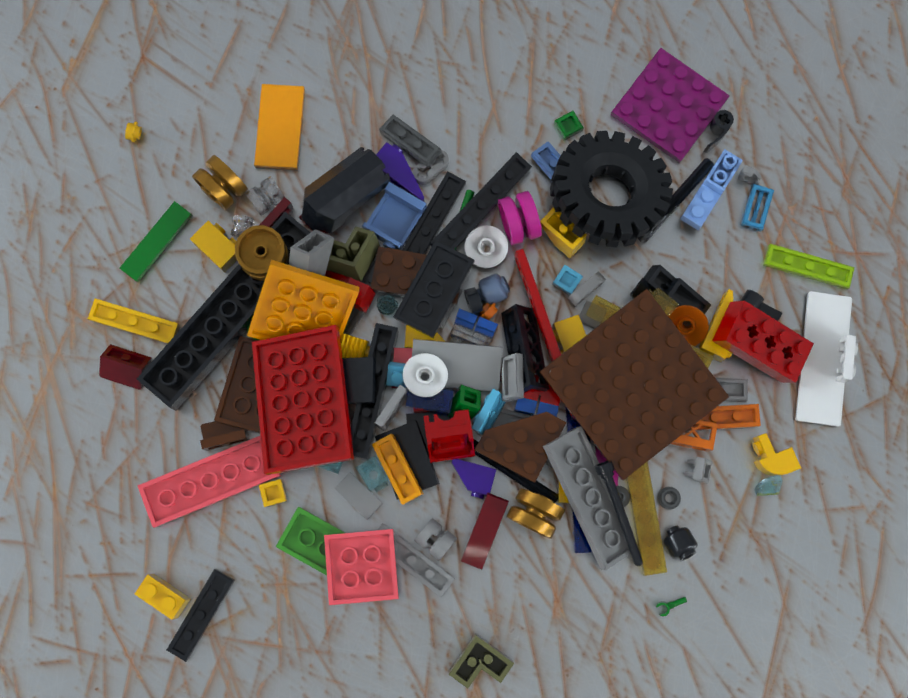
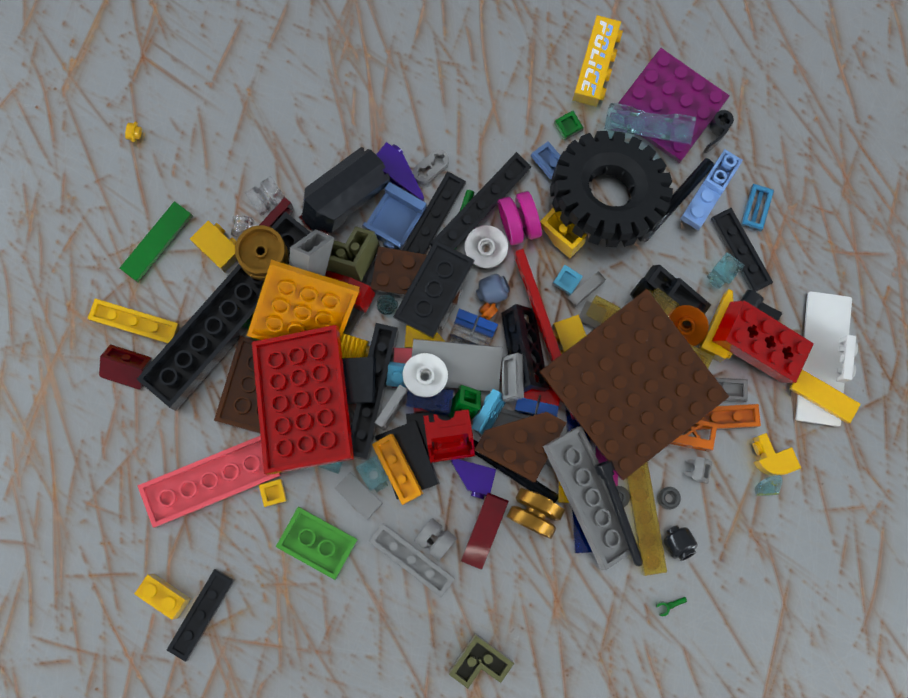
(216, 185): pearl gold wheel -> none
(220, 435): reddish brown panel -> none
(279, 127): light orange tile -> none
(361, 567): coral plate -> none
(410, 140): dark grey tile -> none
(473, 300): black beam -> none
(597, 60): none -> yellow brick
(665, 127): none -> clear light blue arch
(725, 271): none -> clear light blue brick
(742, 249): none -> black tile
(750, 175): light grey tile -> none
(808, 266): lime tile -> none
(825, 397): none -> yellow tile

